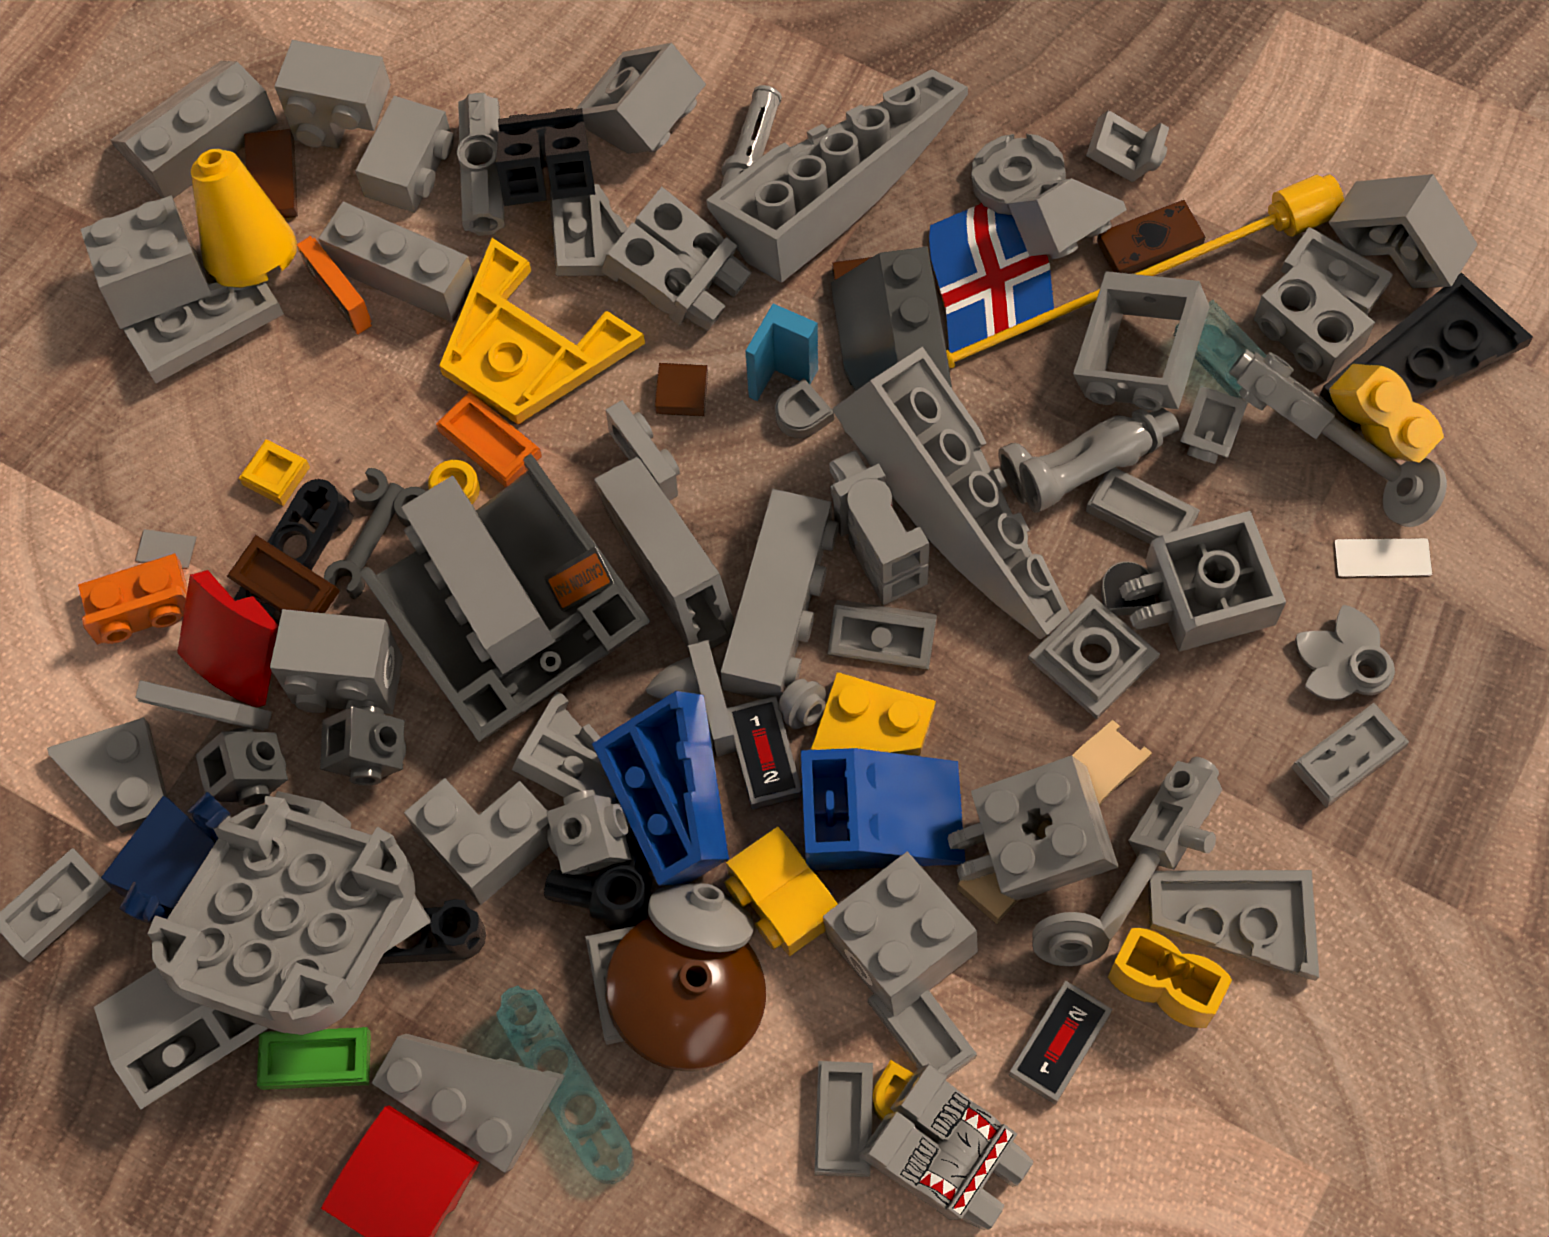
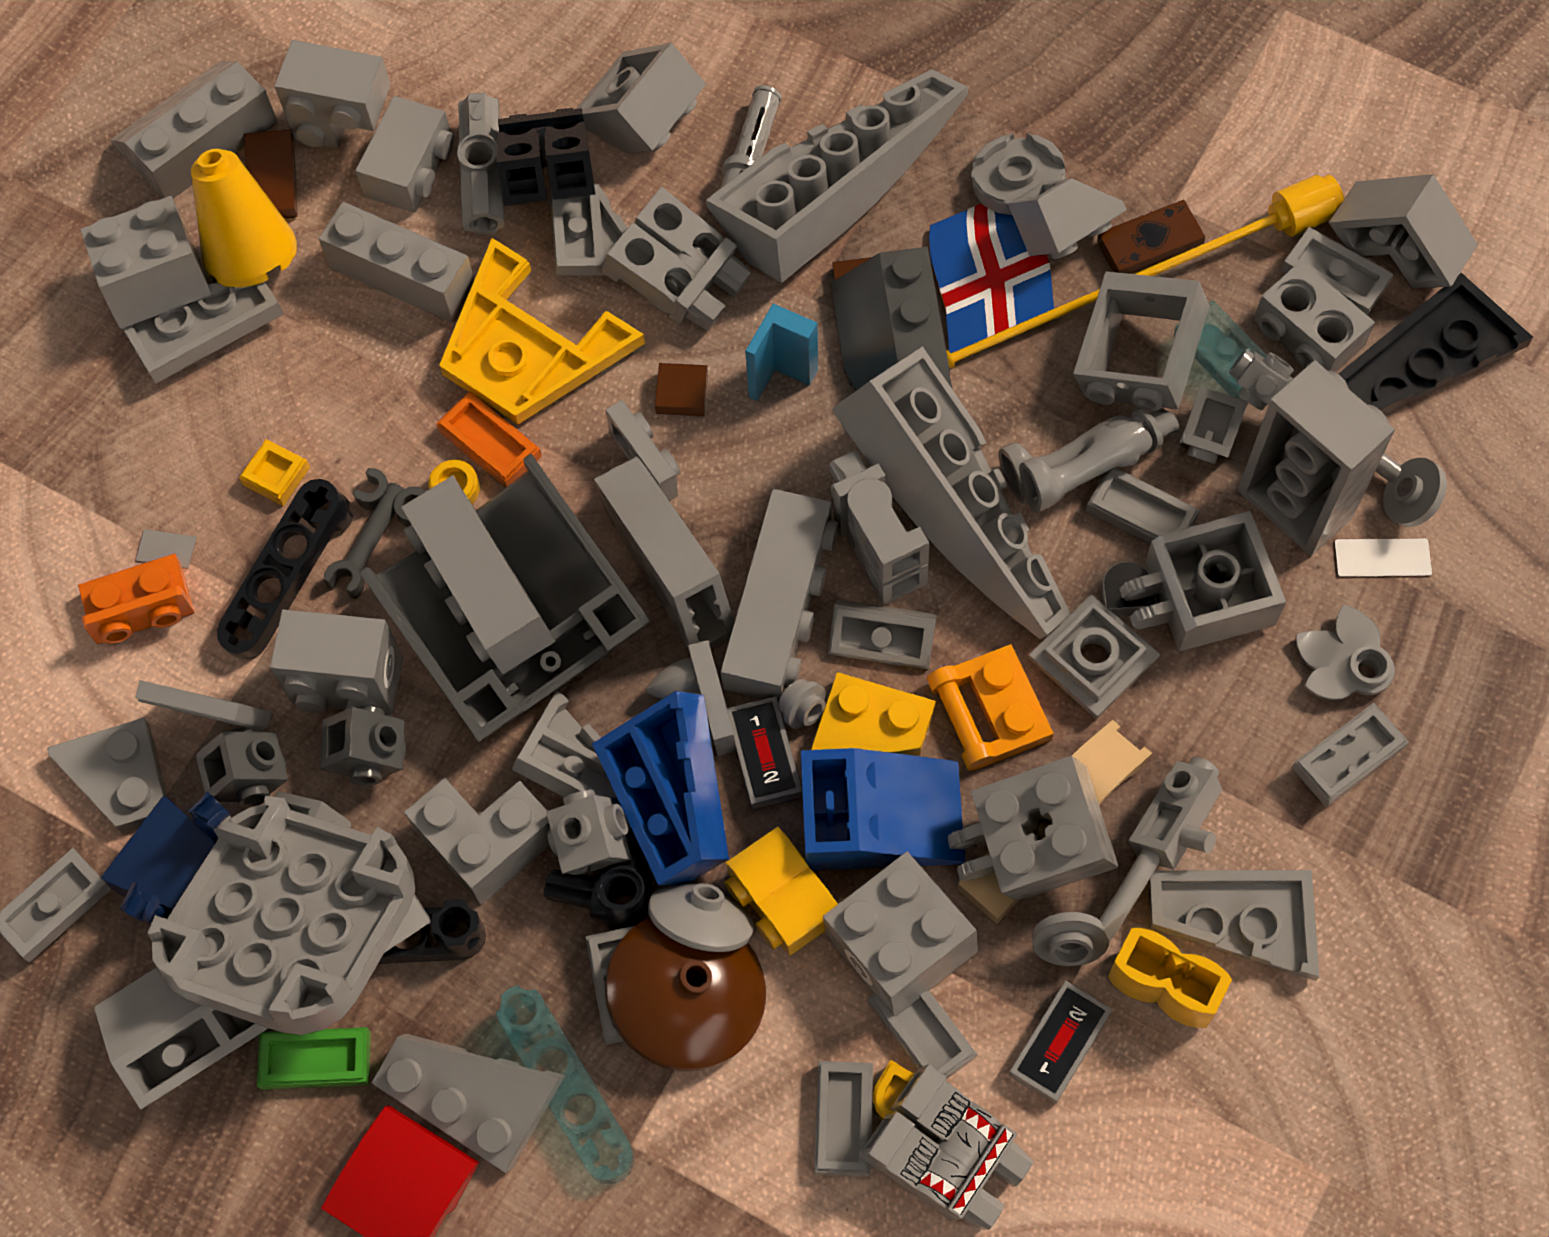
(227, 640): red slope -> none
(281, 579): reddish brown tile -> none
(335, 284): orange tile -> none
(578, 579): sticker -> none
(802, 411): light grey tile -> none
(1005, 701): none -> light orange plate
(1126, 147): light grey bracket -> none
(1314, 457): none -> light grey brick
(1386, 413): yellow brick -> none

